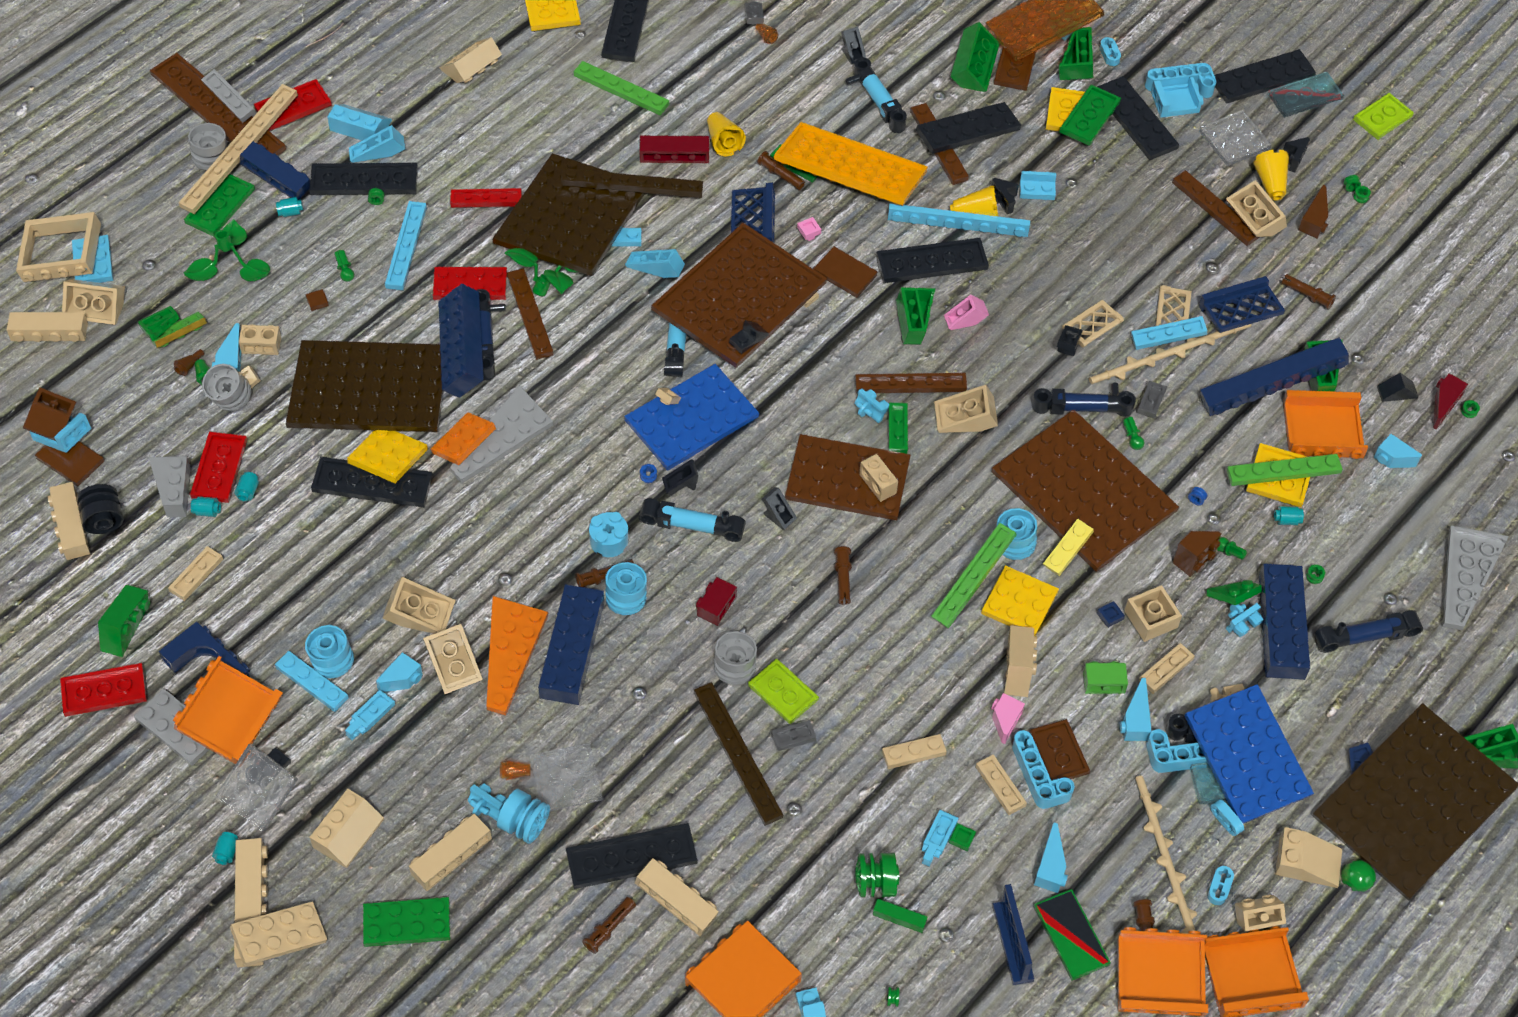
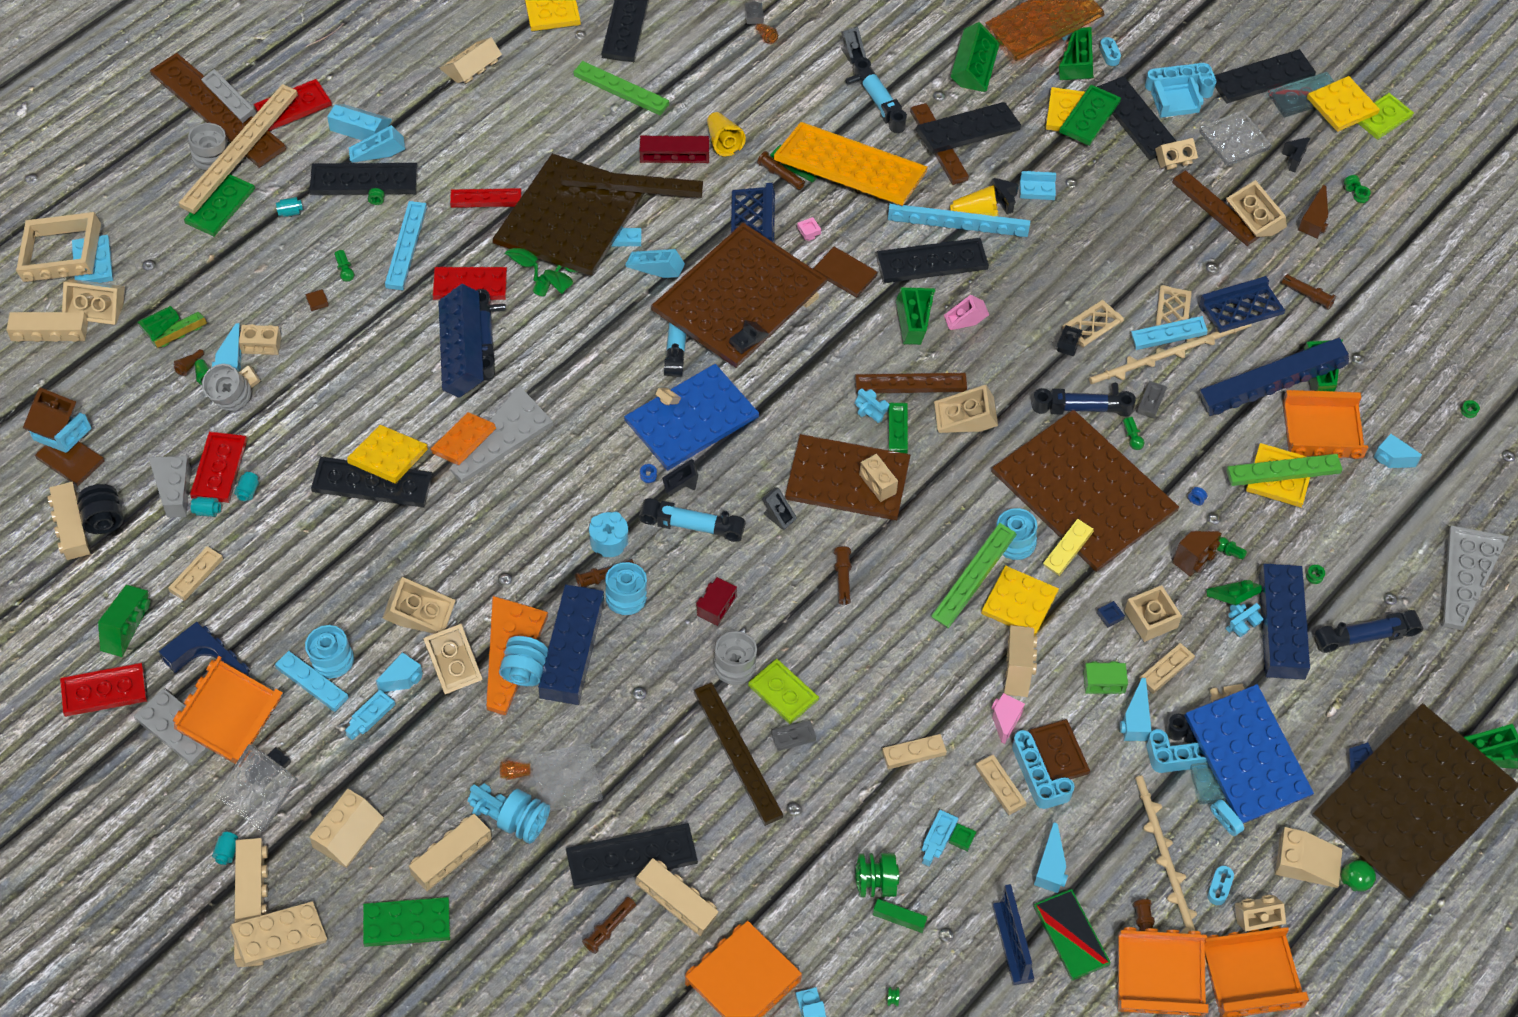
(226, 238): green plant -> none
(274, 171): dark blue brick -> none
(366, 386): dark brown plate -> none
(523, 661): none -> medium azure wheel
(530, 314): reddish brown plate -> none
(1014, 73): reddish brown tile -> none
(1176, 151): none -> tan brick
(1273, 172): yellow cone -> none
(1289, 515): teal brick -> none
(1343, 103): none -> yellow plate
(1397, 388): black slope -> none
(1448, 394): dark red slope -> none

